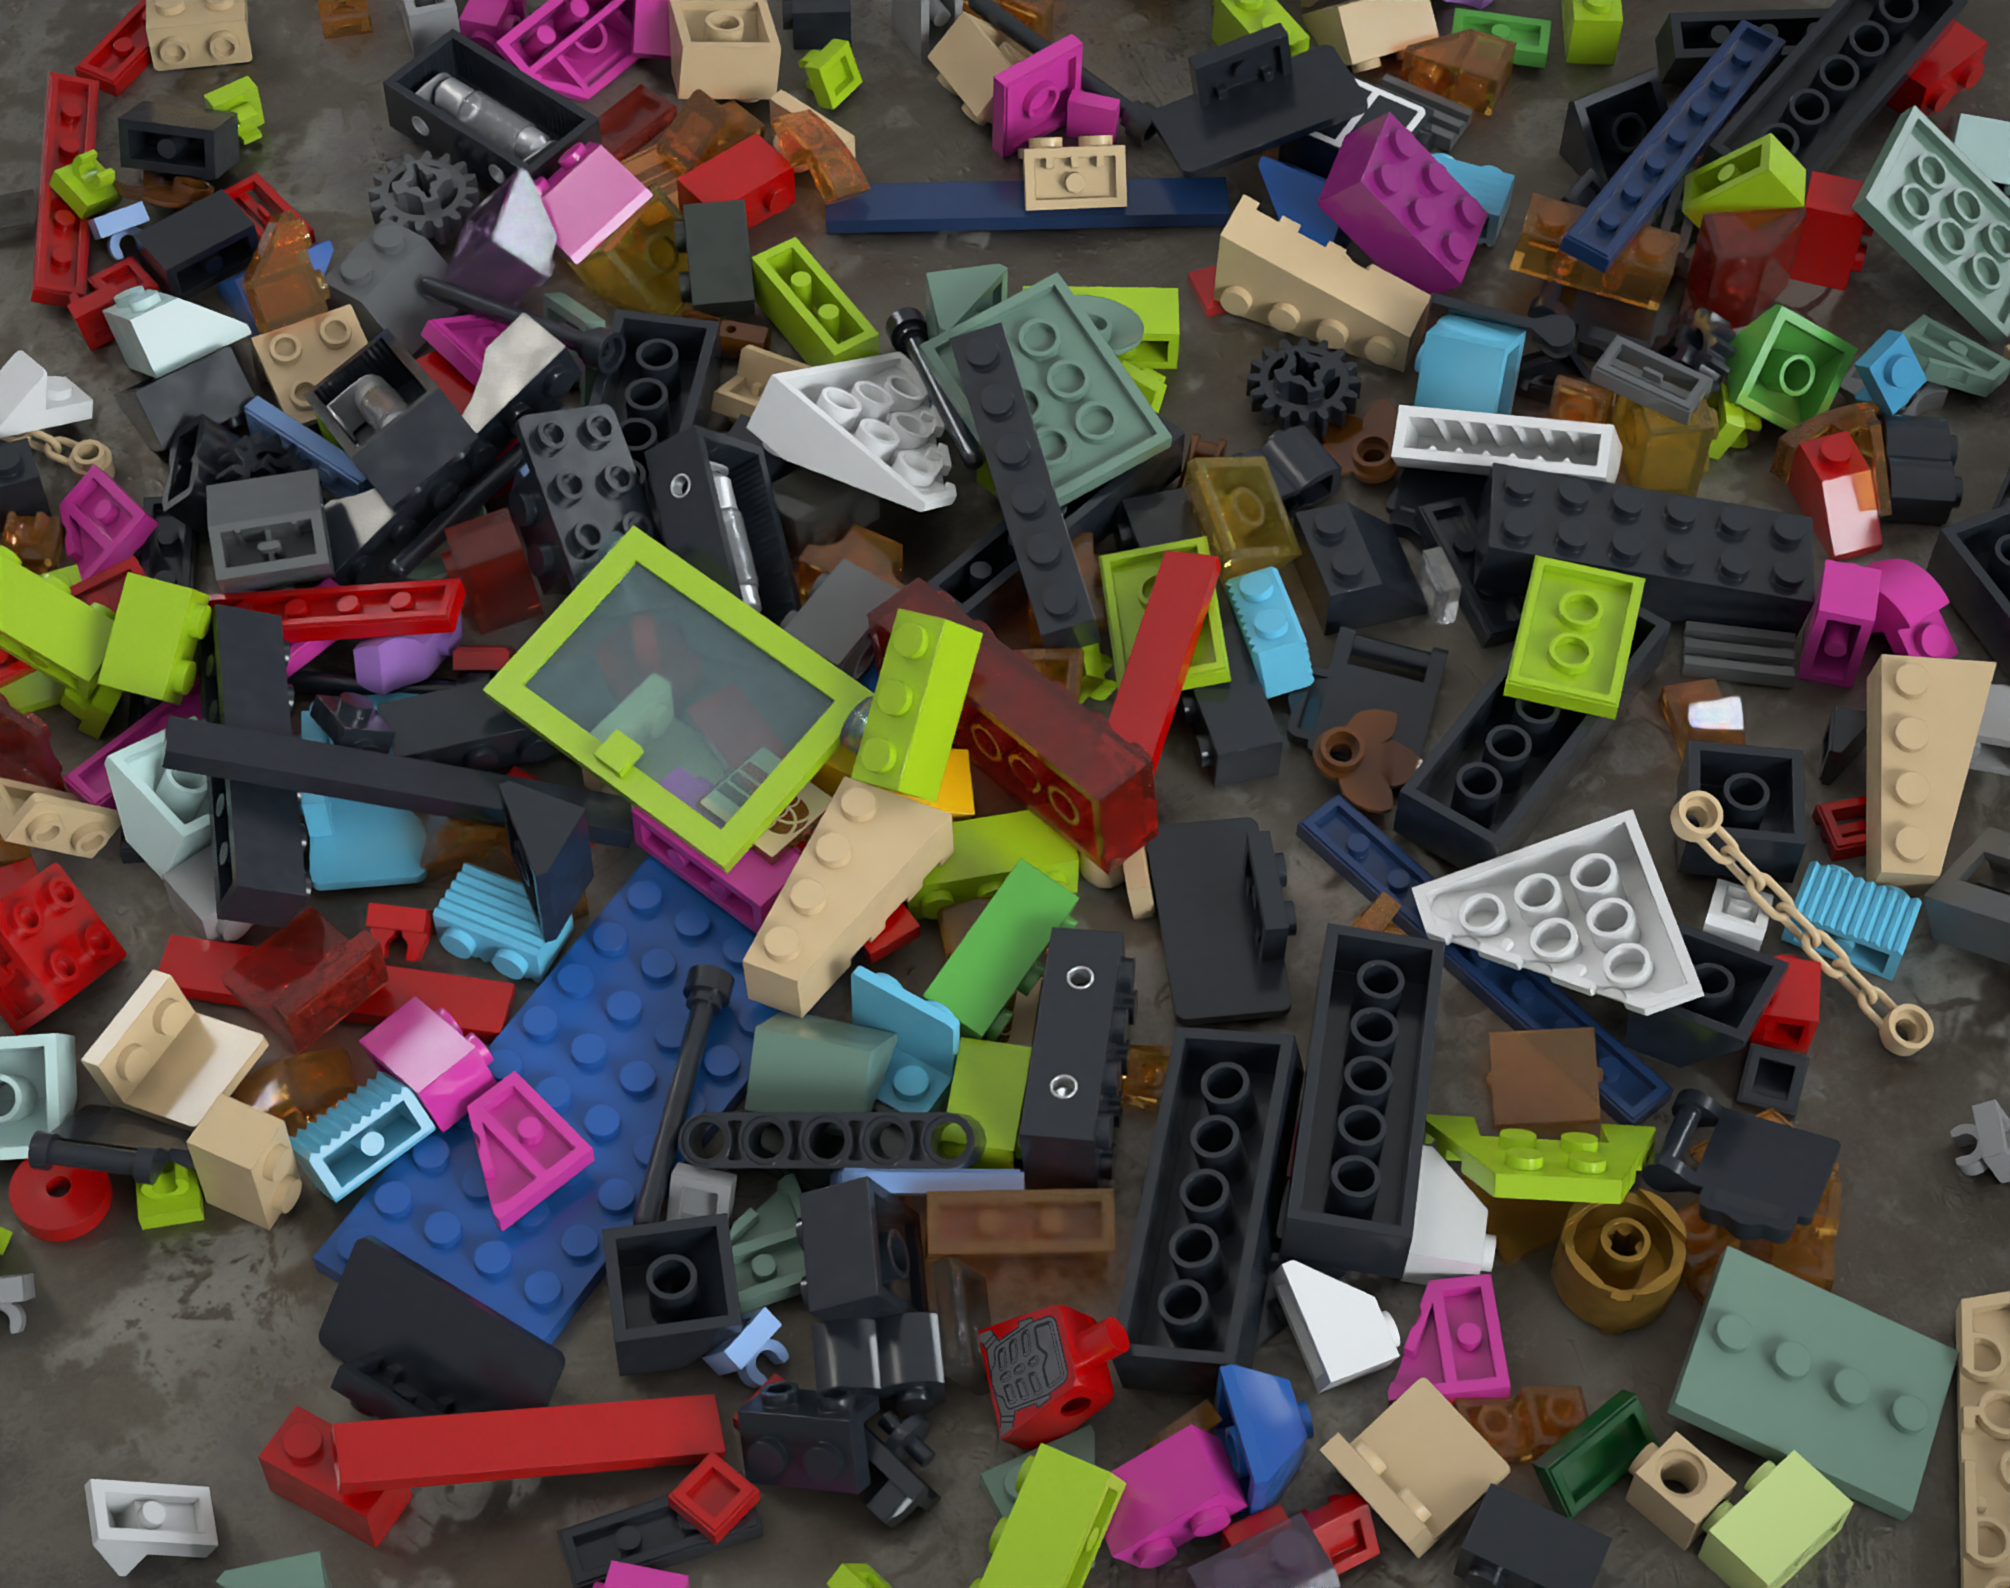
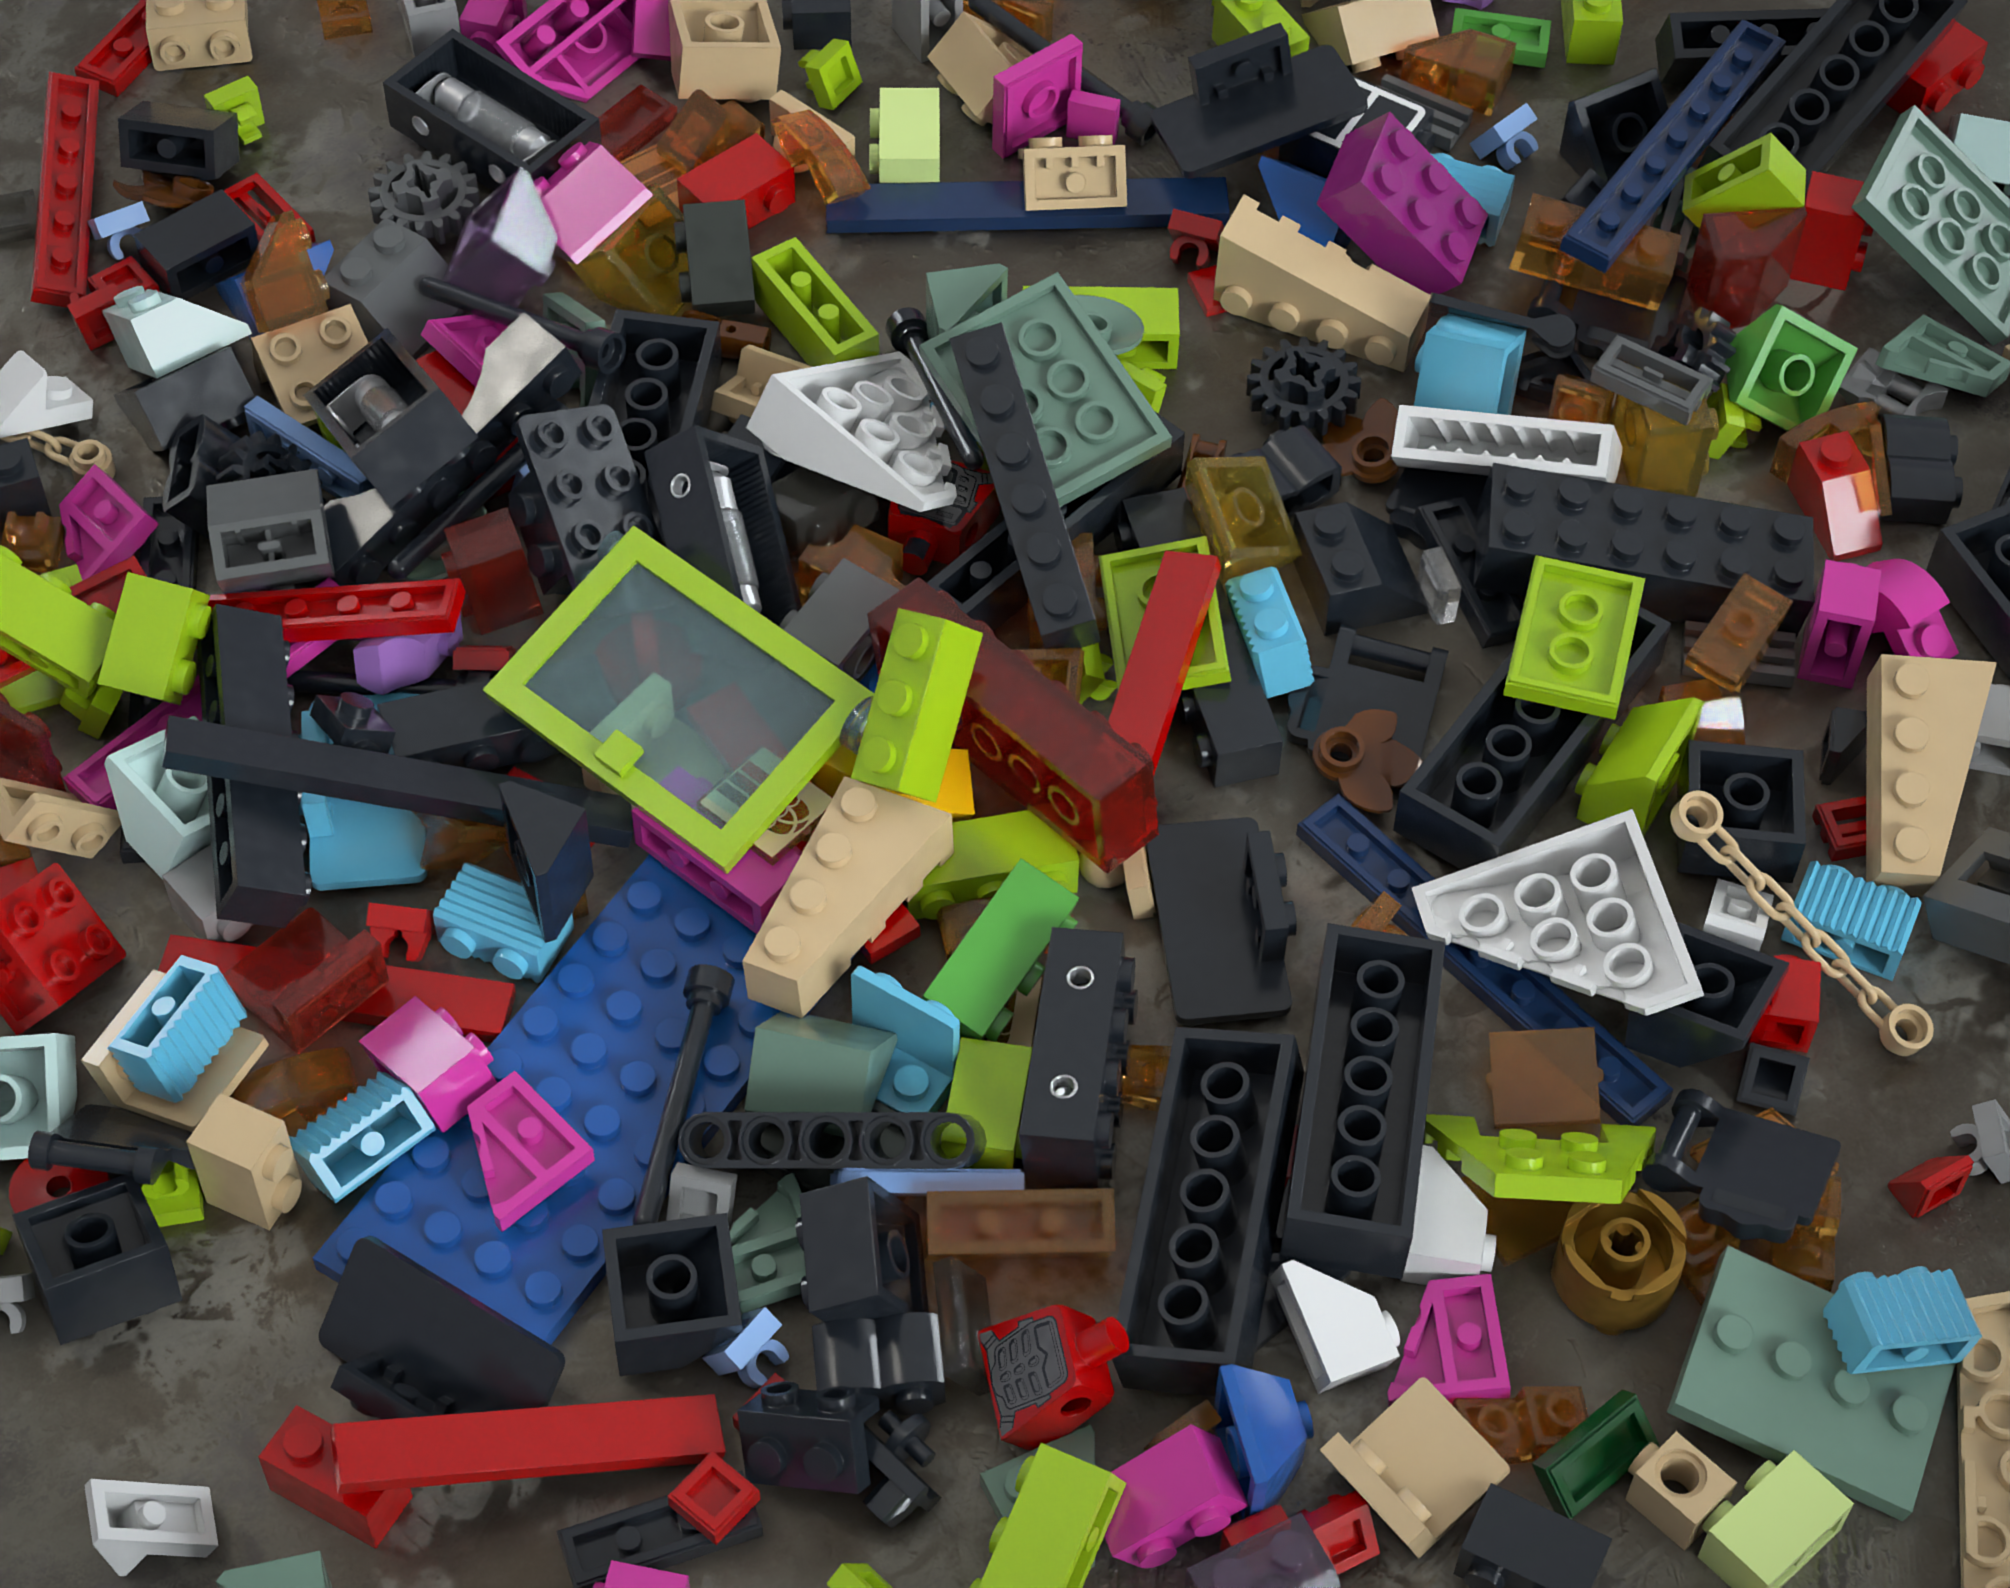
(86, 185): lime tile -> none
(97, 1258): none -> black slope
(178, 1029): none -> medium azure brick
(907, 136): none -> yellowish green brick
(948, 530): none -> red torso
(1196, 232): none -> red tile
(1507, 135): none -> light blue tile
(1639, 762): none -> lime slope
(1739, 634): none -> clear orange brick
(1889, 373): dark azure bracket -> none
(1901, 1320): none -> medium azure brick
(1931, 1183): none -> red slope

